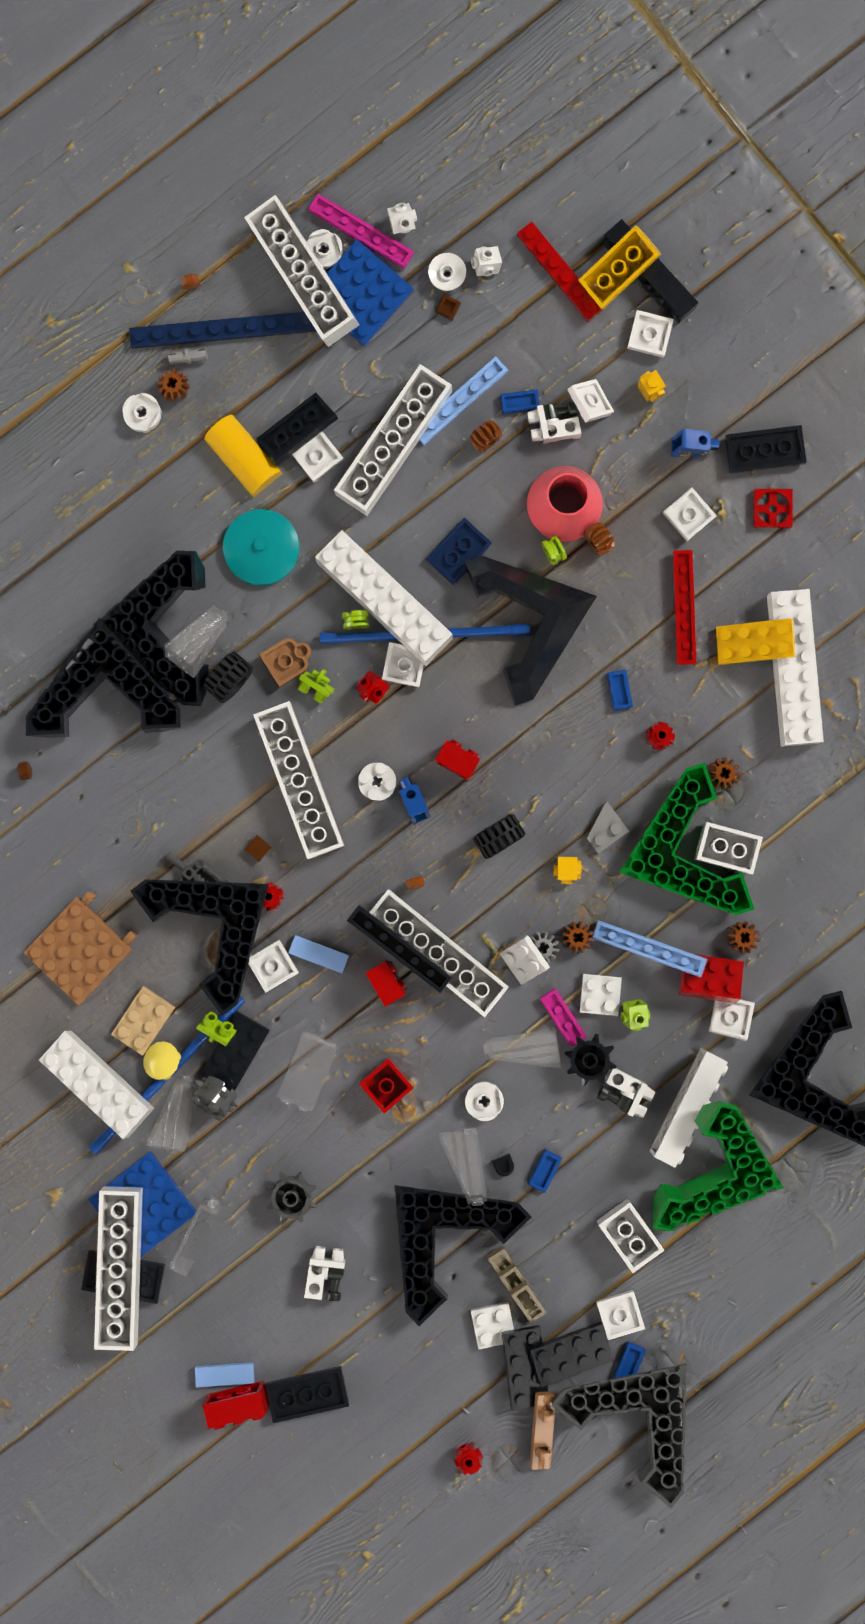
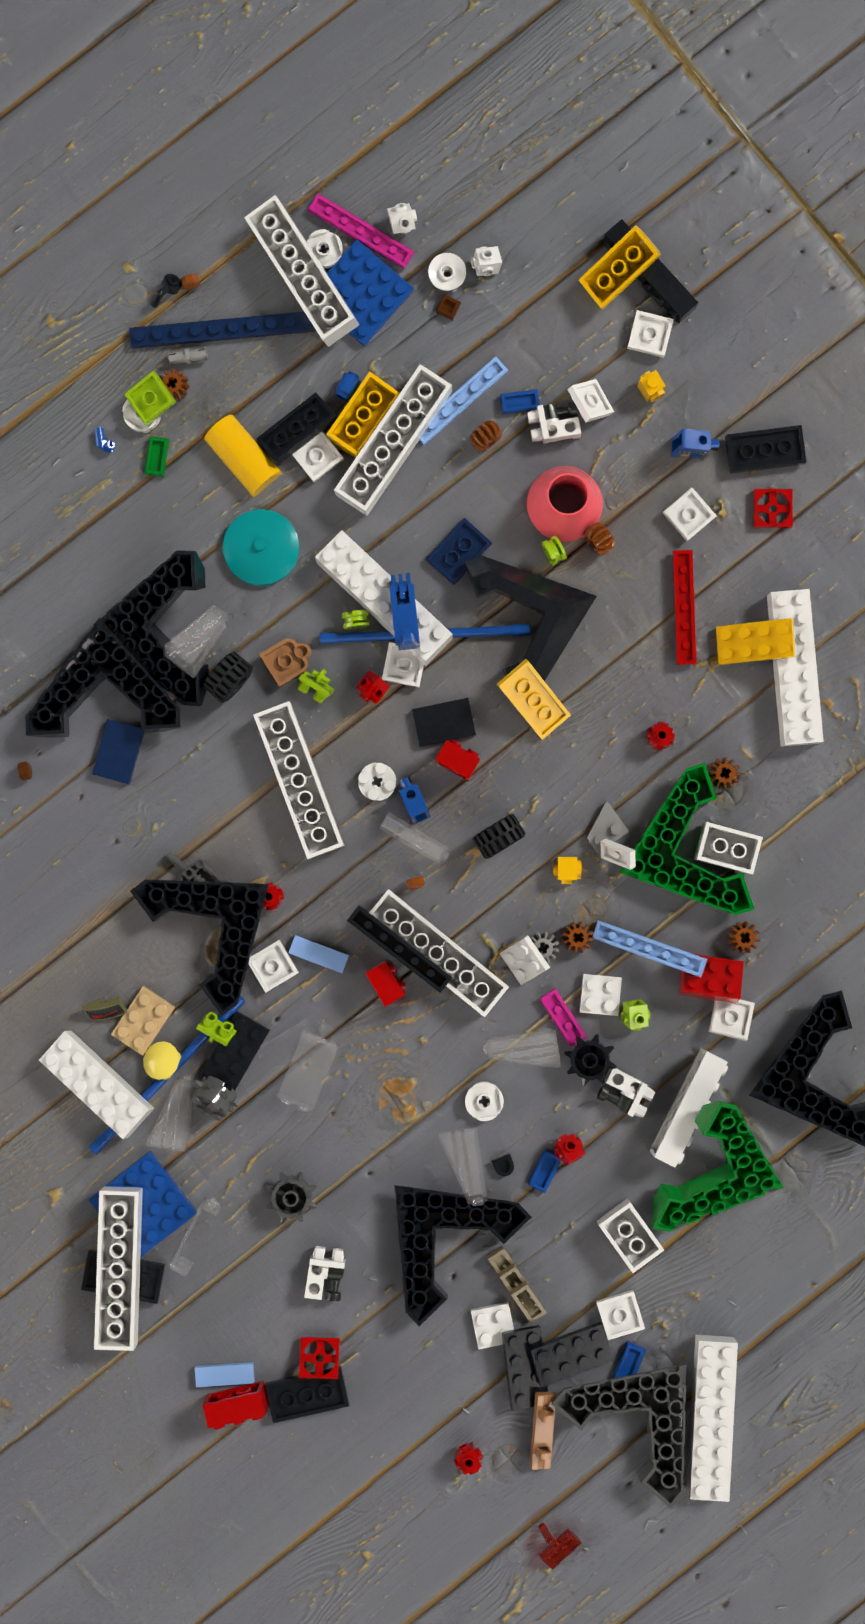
(79, 949): medium nougat plate -> none
(99, 1011): none -> slope
(103, 443): none -> blue arm
(118, 751): none -> dark blue tile
(150, 398): none -> lime plate
(157, 456): none -> green tile
(170, 284): none -> black plate
(258, 848): reddish brown tile -> none
(327, 1358): none -> red piece
(347, 386): none -> blue brick
(362, 414): none -> yellow brick
(386, 1085): red brick -> none
(404, 613): none -> blue hinge
(414, 838): none -> clear slope
(444, 722): none -> black tile
(533, 699): none -> yellow plate
(558, 271): red plate -> none
(558, 1548): none -> clear red plate
(569, 1149): none -> red brick
(618, 854): none -> white plate
(619, 690): blue tile -> none
(712, 1418): none -> white brick

